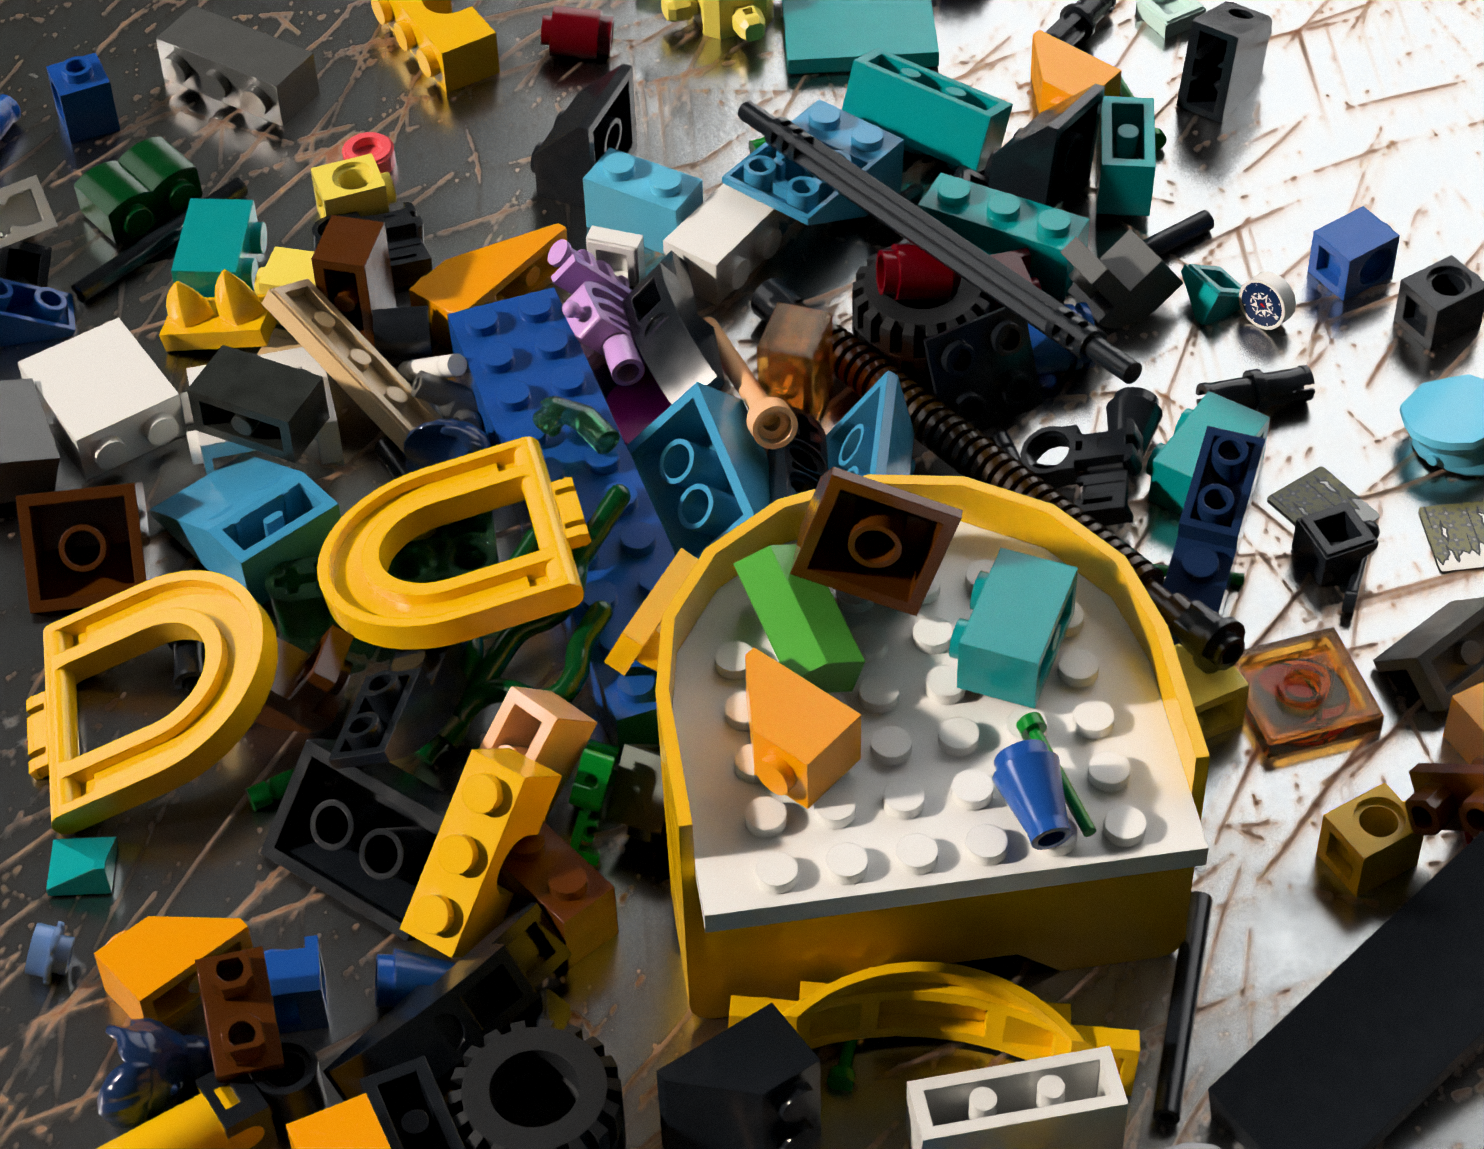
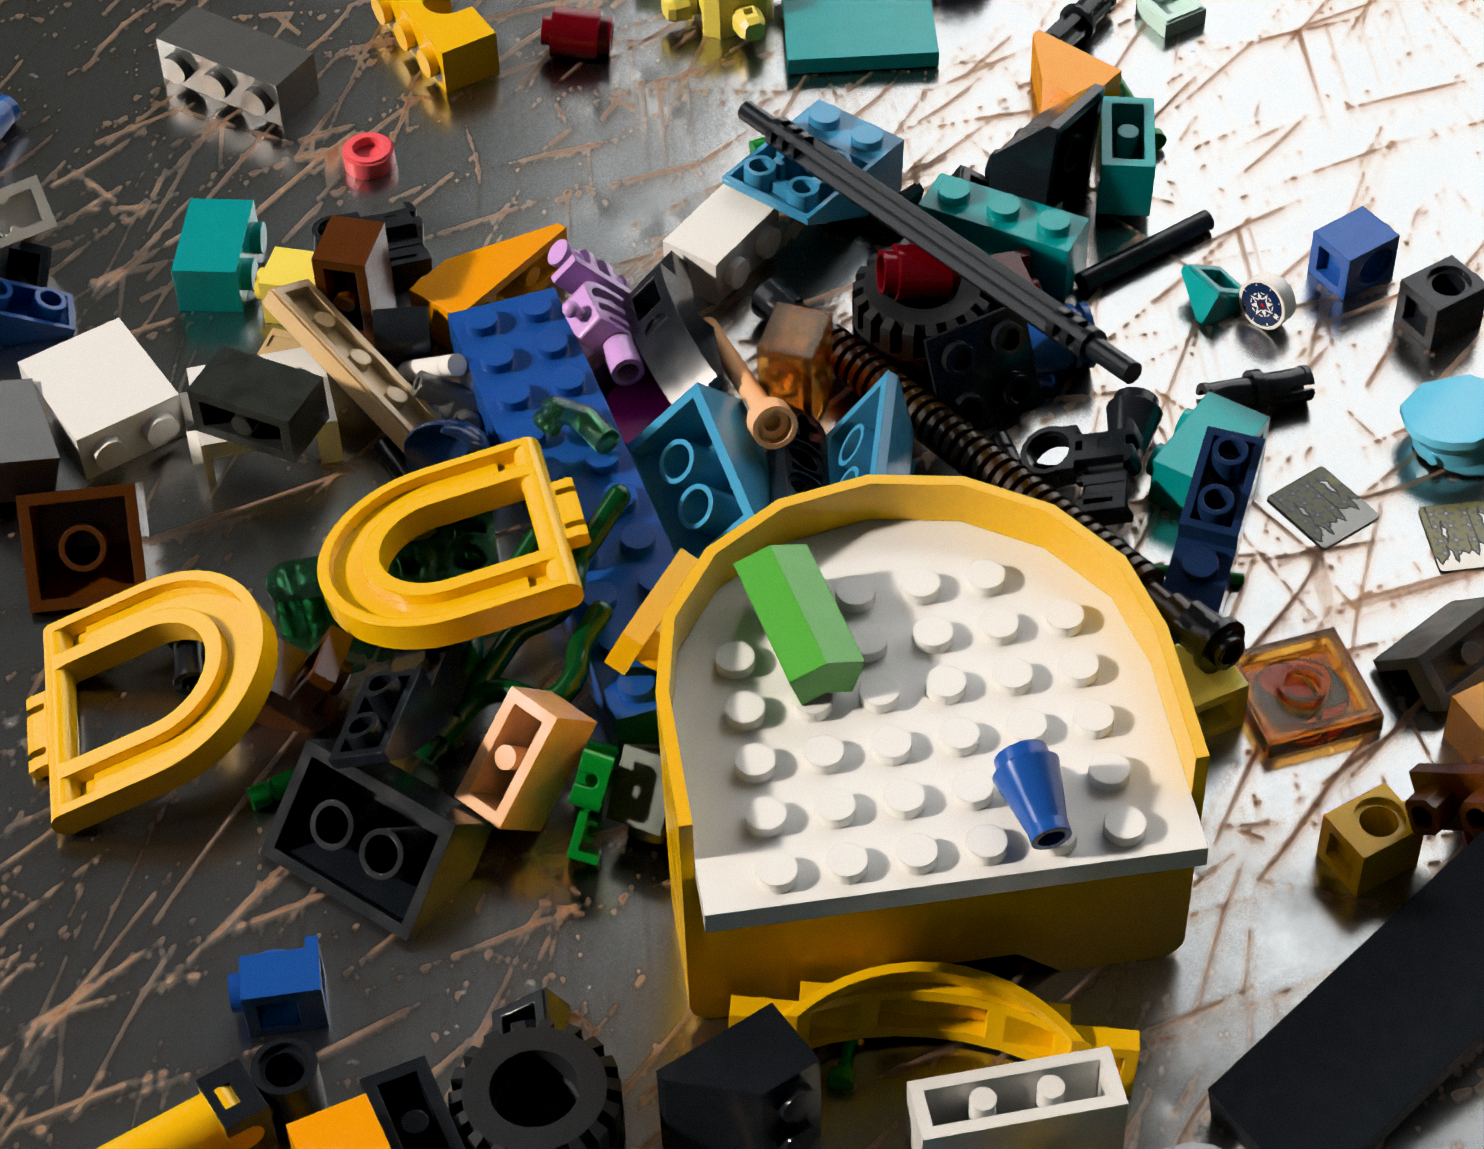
(49, 951): medium blue plate -> none
(82, 866): teal slope -> none
(83, 97): blue brick -> none
(138, 189): dark green brick -> none
(146, 248): black piece -> none
(154, 966): light orange slope -> none
(155, 1073): dark blue piece -> none
(228, 319): yellow tile -> none
(239, 1013): reddish brown hips -> none
(250, 519): dark azure slope -> none
(352, 187): light yellow brick -> none
(402, 972): blue cone -> none
(465, 1004): black slope -> none
(493, 807): yellow arch -> none
(565, 887): reddish brown brick -> none
(593, 122): black slope -> none
(620, 250): white tile -> none
(639, 197): medium azure brick -> none
(797, 731): light orange slope -> none
(873, 540): reddish brown slope -> none
(927, 109): teal brick -> none
(1014, 627): teal brick -> none
(1033, 727): green piece -> none
(1123, 283): dark grey brick -> none
(1182, 1011): black piece -> none
(1227, 44): black torso -> none
(1332, 541): black slope -> none
(1356, 575): black hinge -> none

